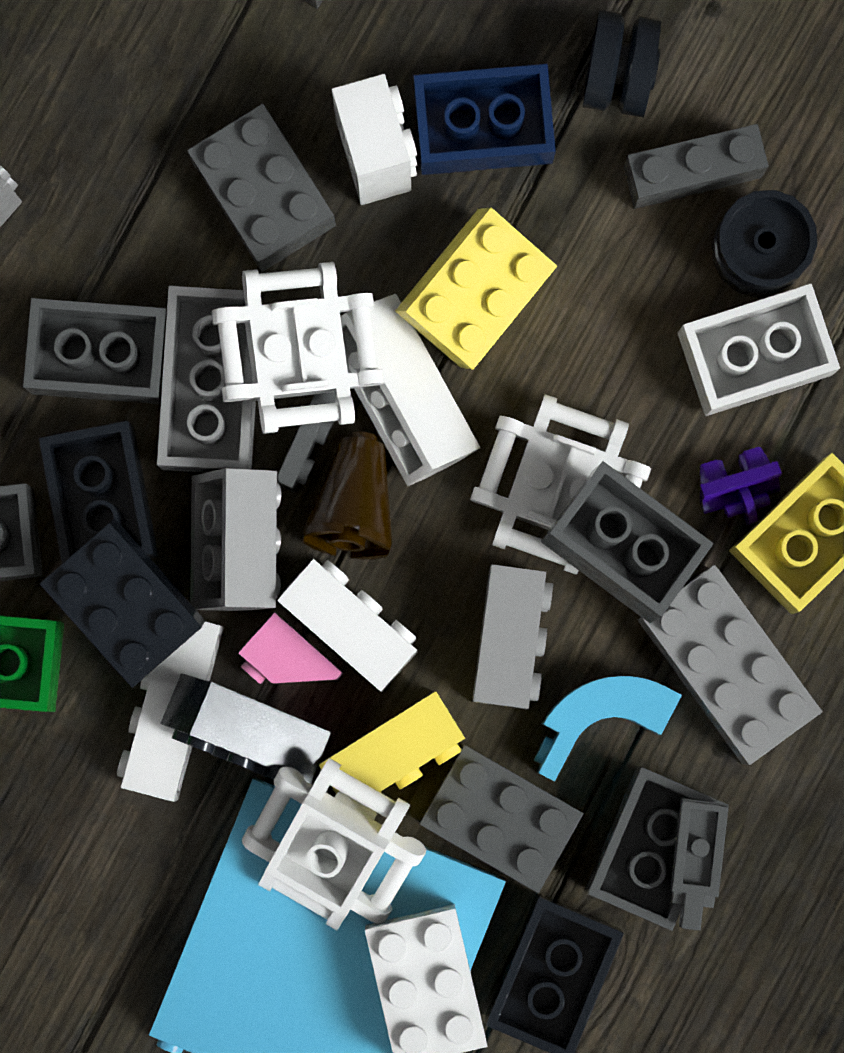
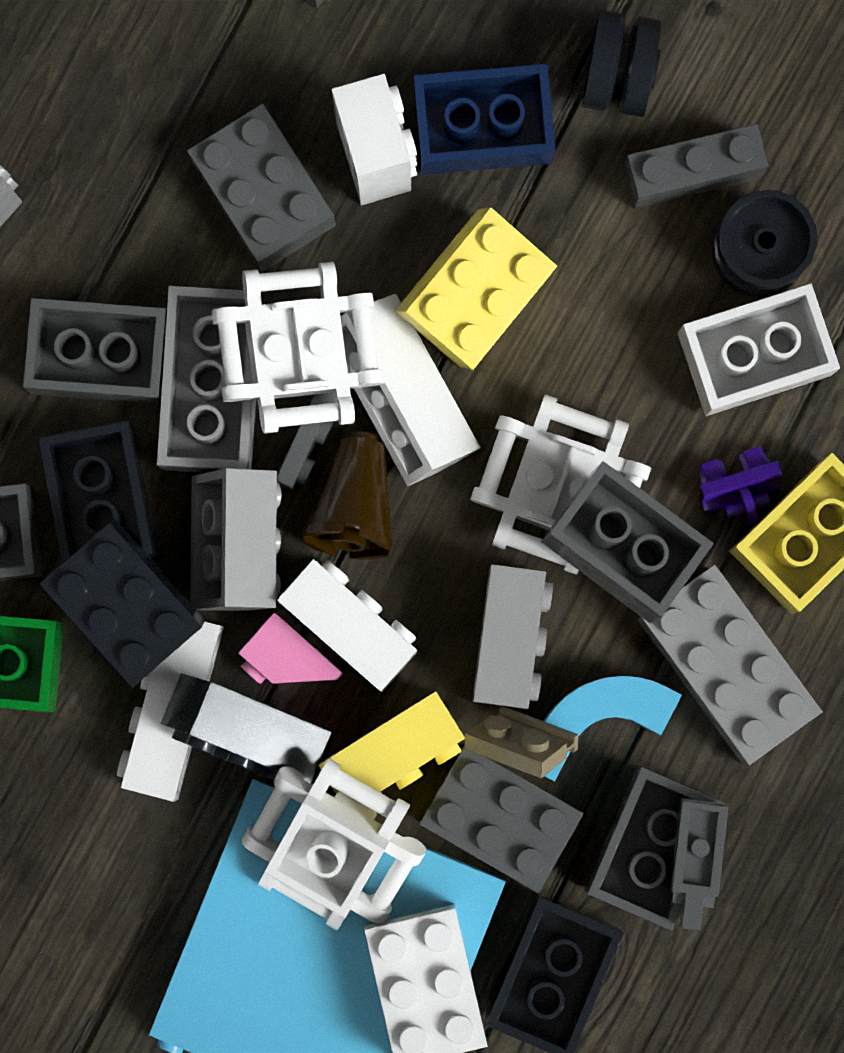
(521, 742): none -> dark tan plate

